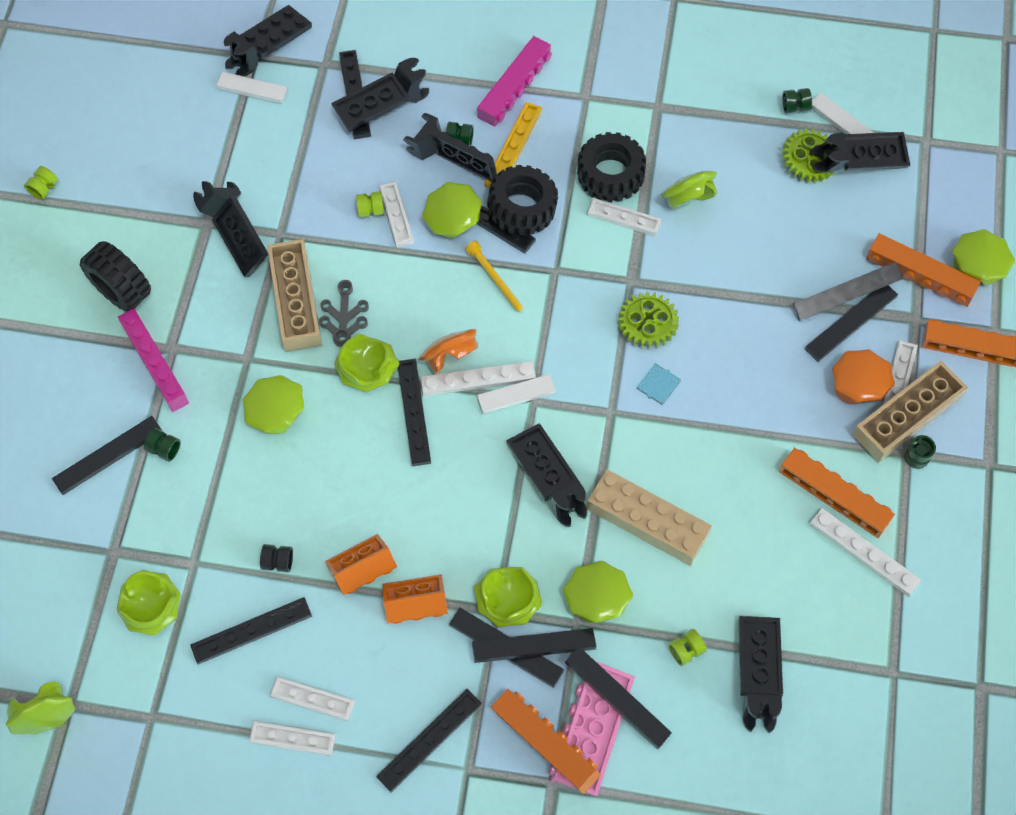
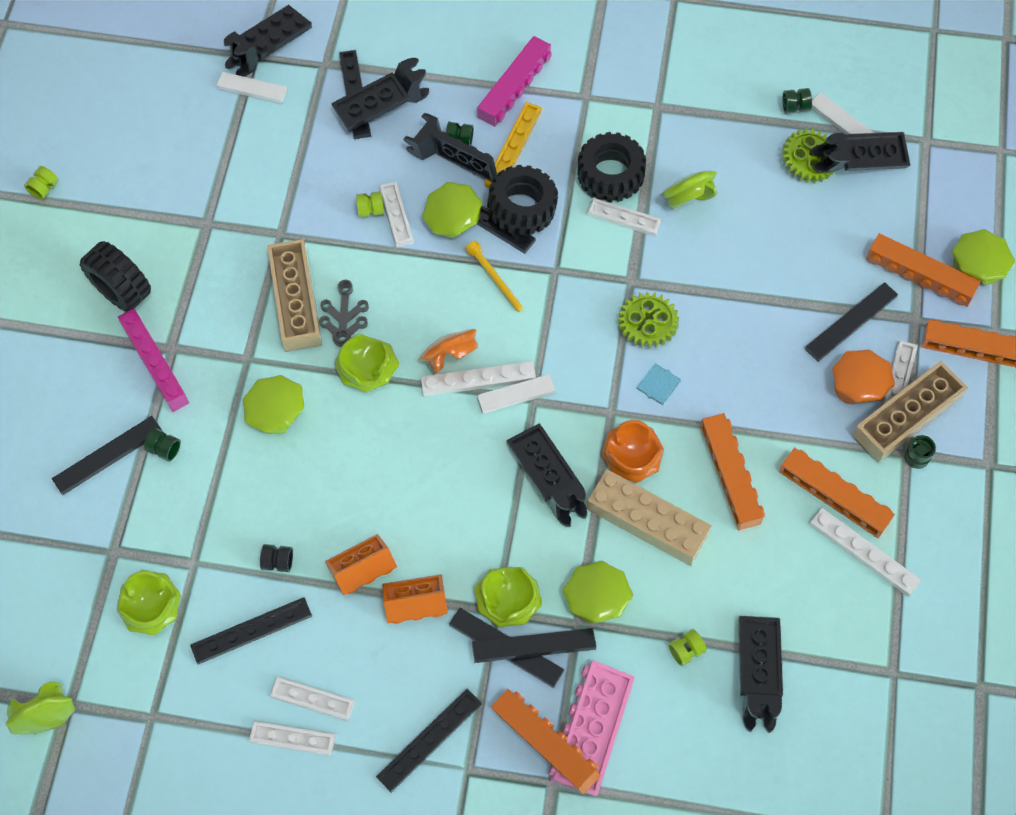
(232, 225): black hinge -> none
(414, 412): black tile -> none
(618, 697): black tile -> none
(633, 451): none -> orange piece
(731, 471): none -> orange brick
(847, 291): tile -> none

